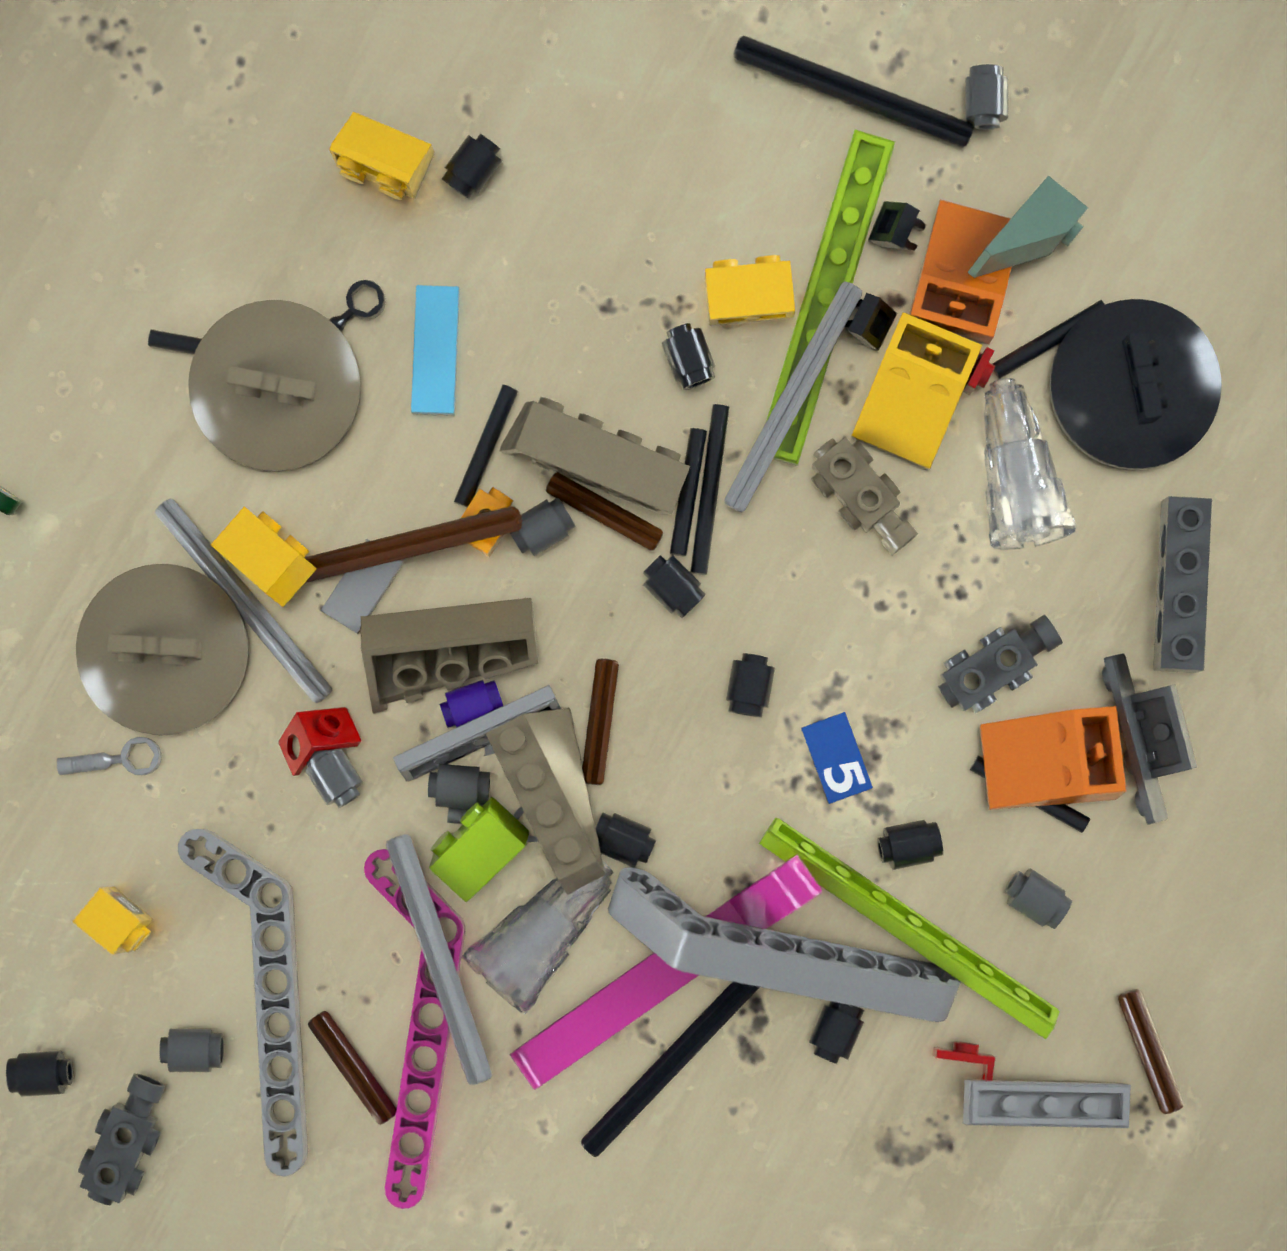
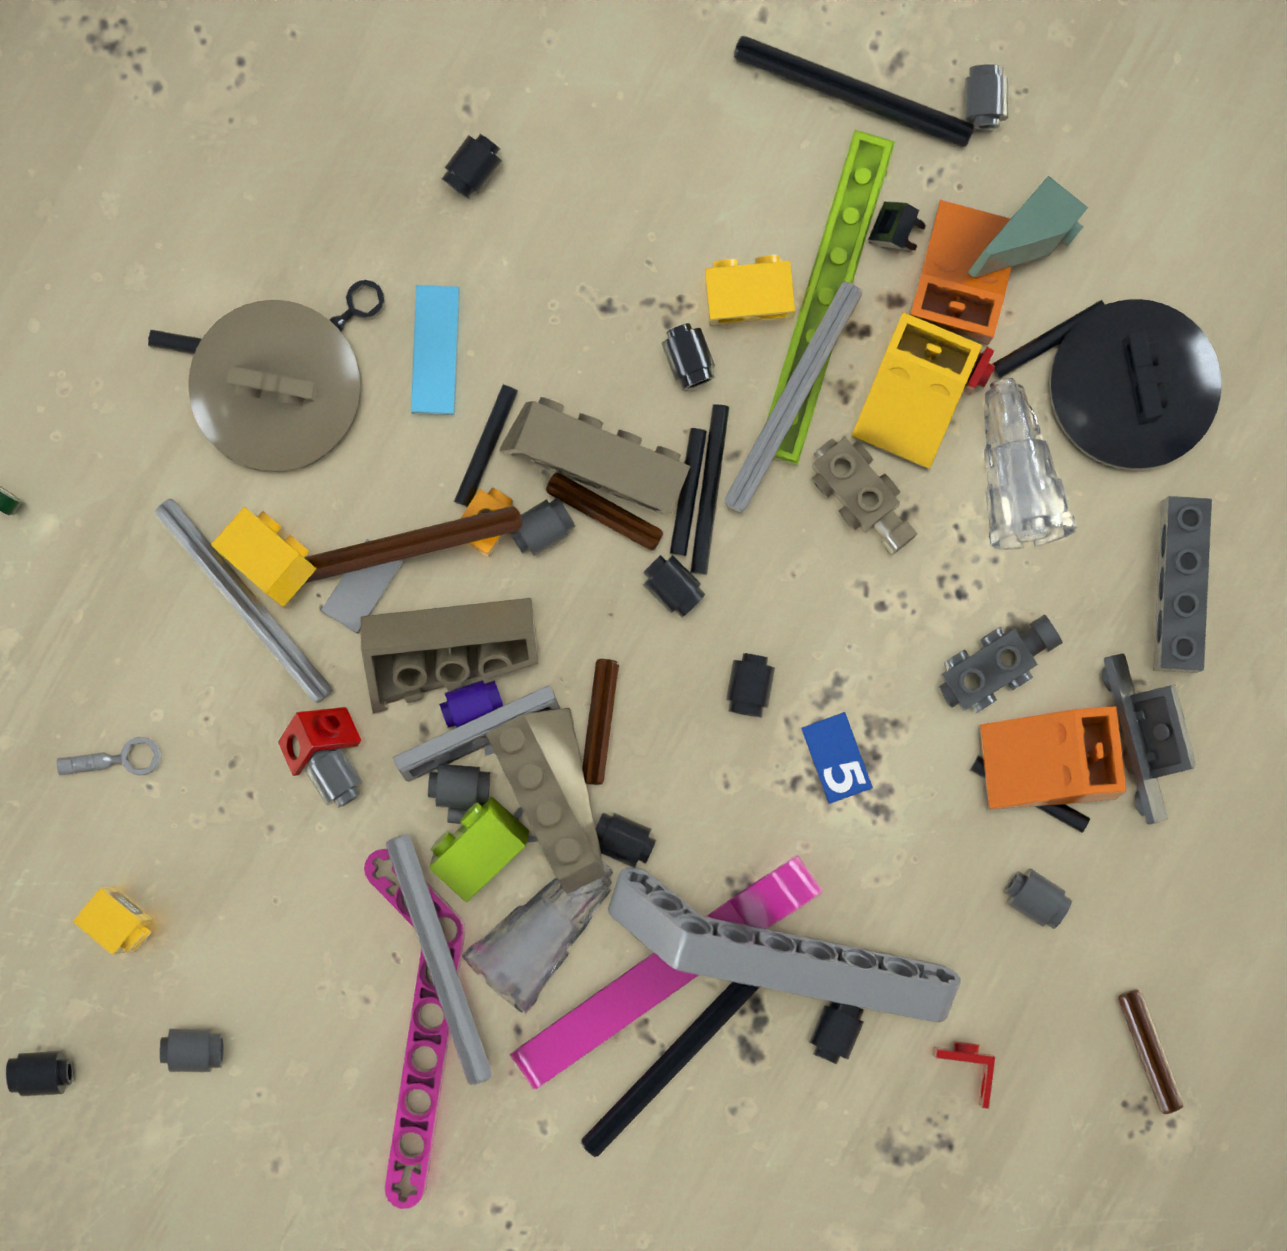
(119, 1155): dark grey brick -> none
(161, 649): dark tan bracket -> none
(266, 1001): light grey beam -> none
(352, 1067): reddish brown axle -> none
(381, 155): yellow slope -> none
(871, 321): black tile -> none
(910, 844): black brick -> none
(913, 929): lime tile -> none
(1046, 1104): light grey tile -> none

